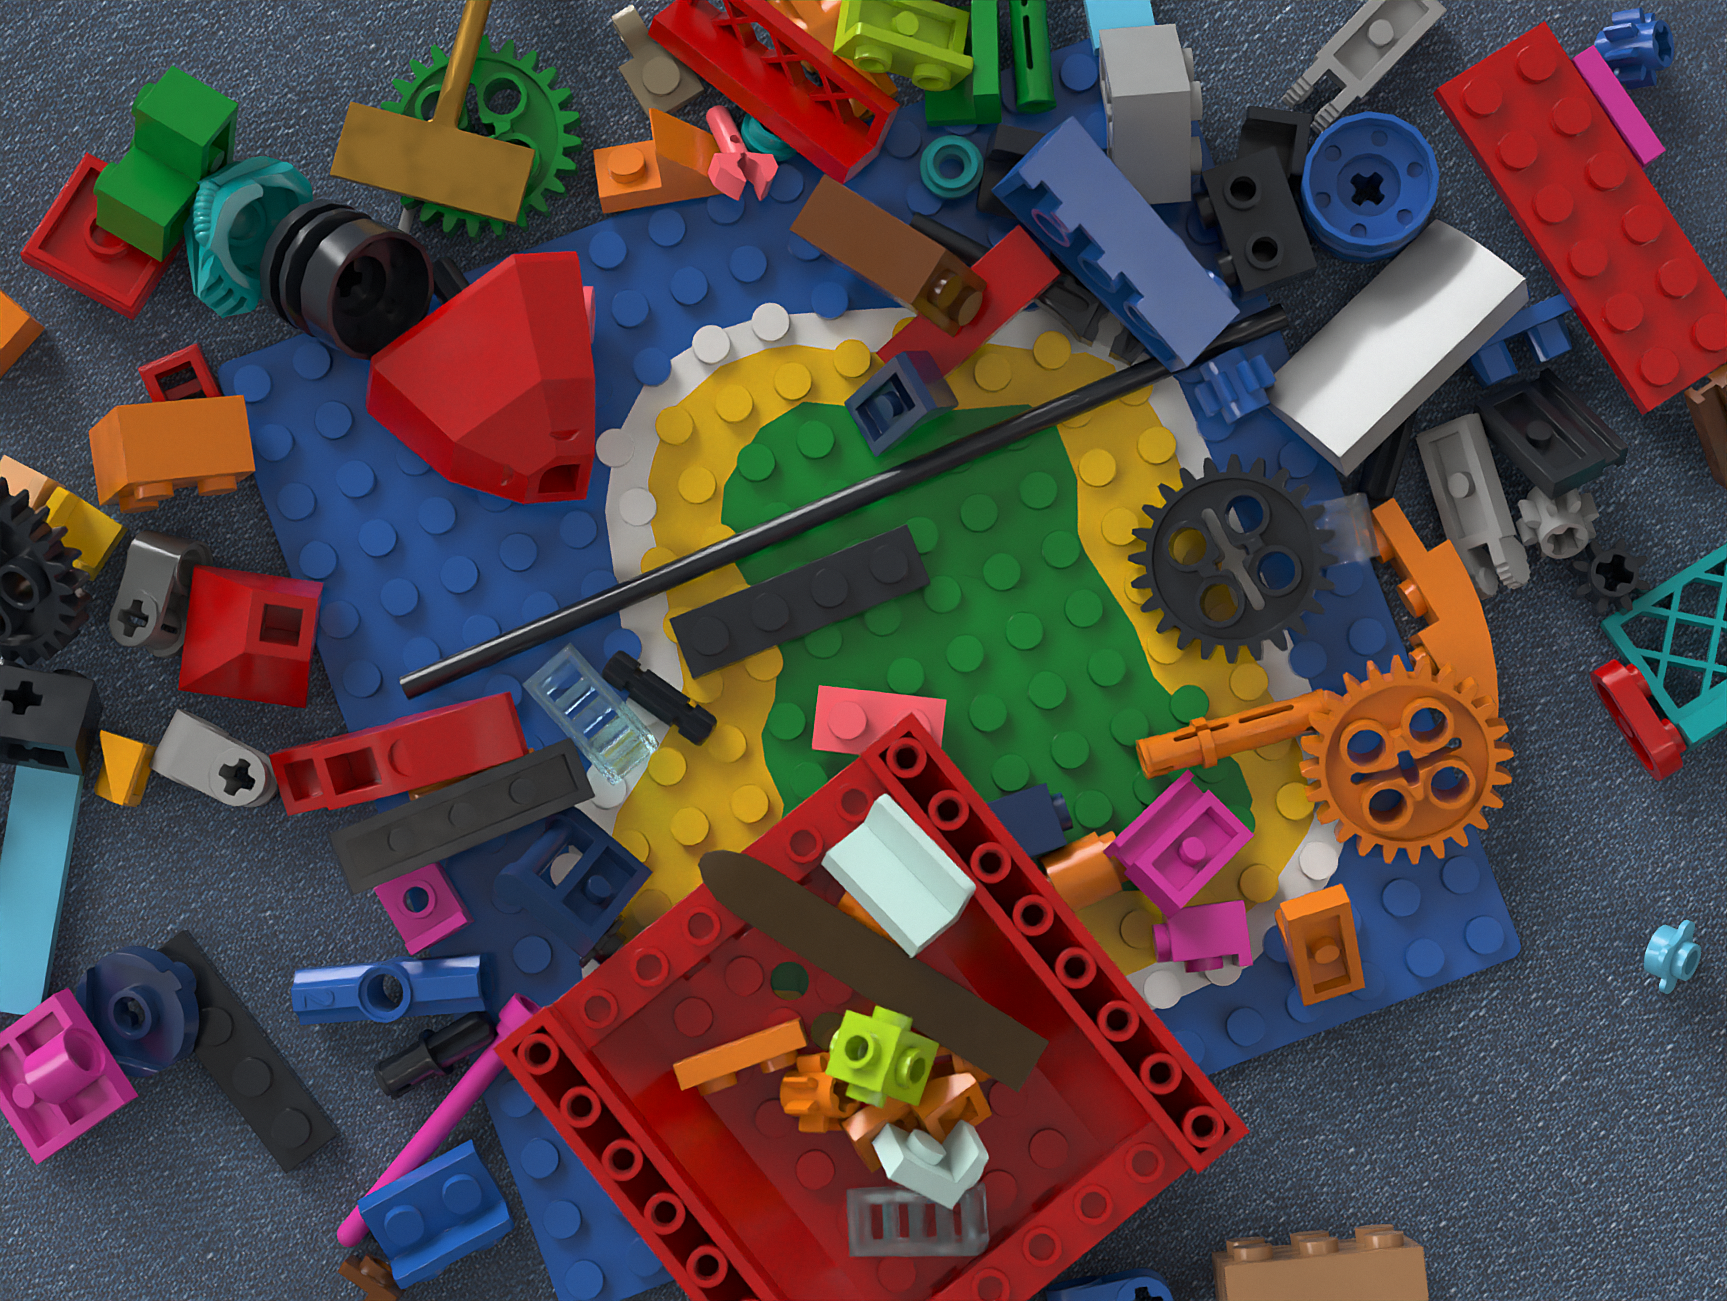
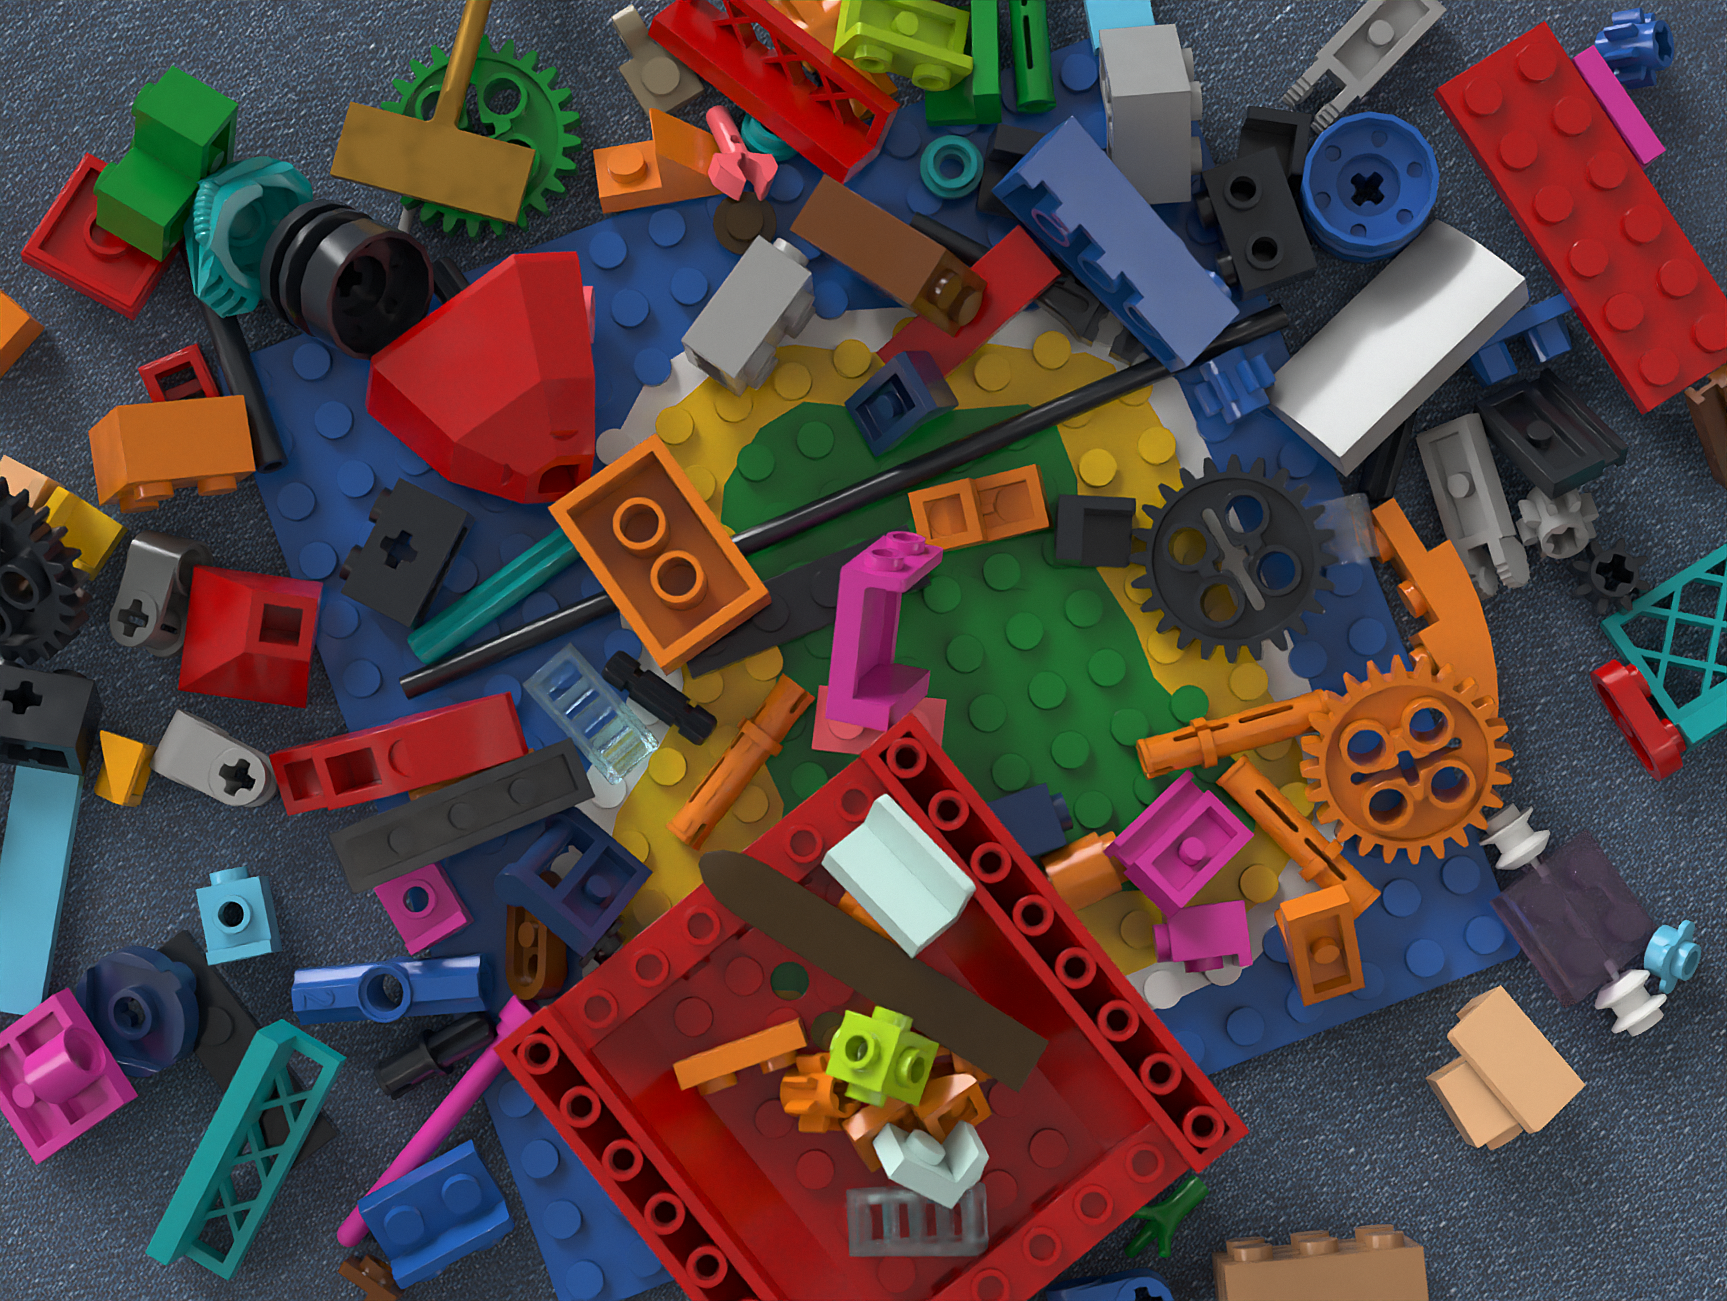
(225, 1140): none -> teal fence
(243, 380): none -> black piece
(256, 933): none -> medium azure brick
(437, 536): none -> black brick
(493, 596): none -> teal axle
(534, 954): none -> reddish brown plate
(661, 554): none -> orange brick
(740, 762): none -> orange pin
(741, 221): none -> dark brown plate
(751, 314): none -> light grey brick
(863, 678): none -> dark pink panel
(982, 509): none -> orange slope
(1093, 531): none -> black panel
(1166, 1216): none -> green bar
(1295, 834): none -> orange pin
(1473, 1106): none -> light nougat brick
(1514, 1059): none -> light nougat panel
(1574, 919): none -> clear purple plate

